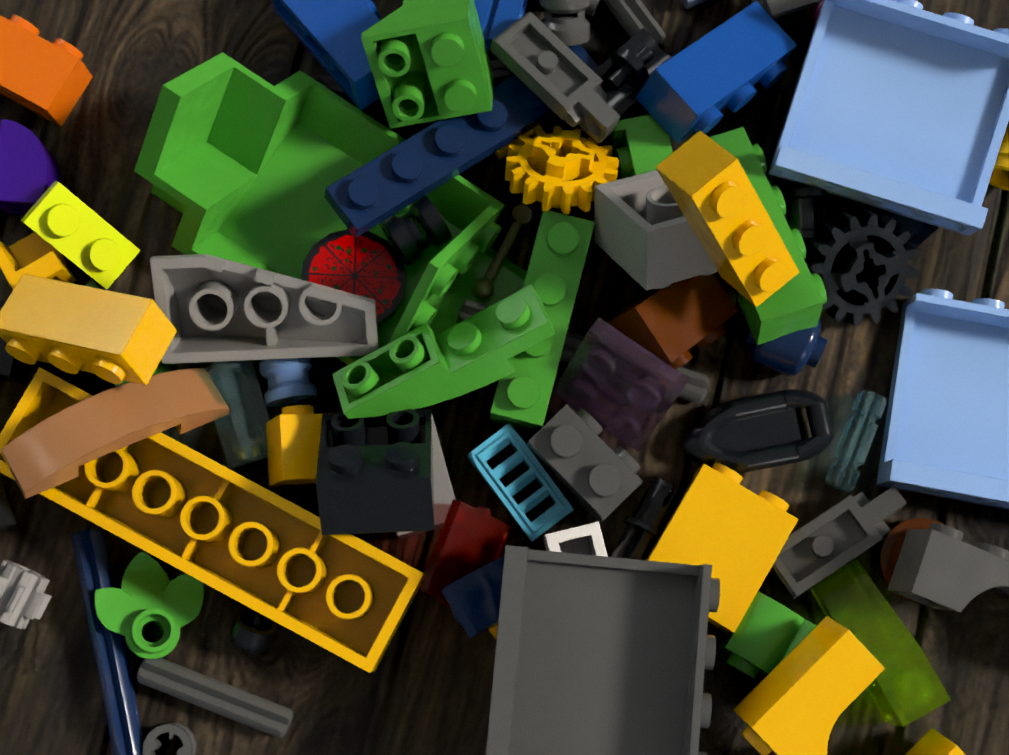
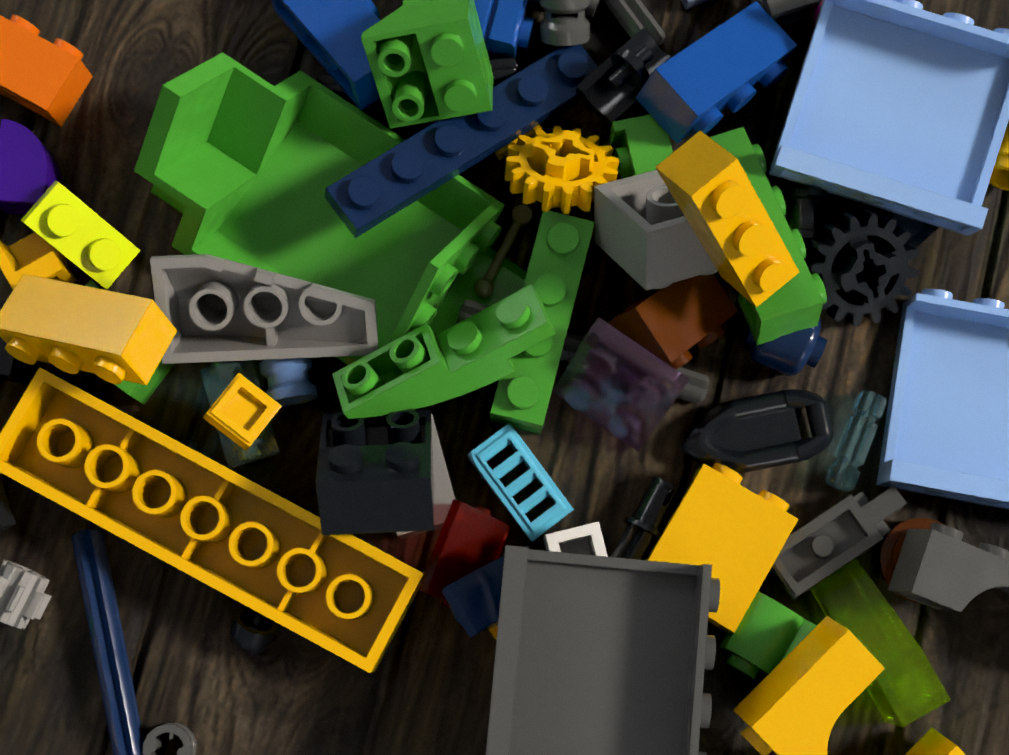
(110, 421): medium nougat slope -> none
(149, 598): bright green plate -> none
(215, 696): dark grey axle -> none
(242, 411): none -> yellow tile
(293, 446): yellow brick -> none
(359, 266): tile -> none
(407, 235): black wheel -> none
(556, 76): dark grey hinge -> none
(584, 462): dark grey brick -> none

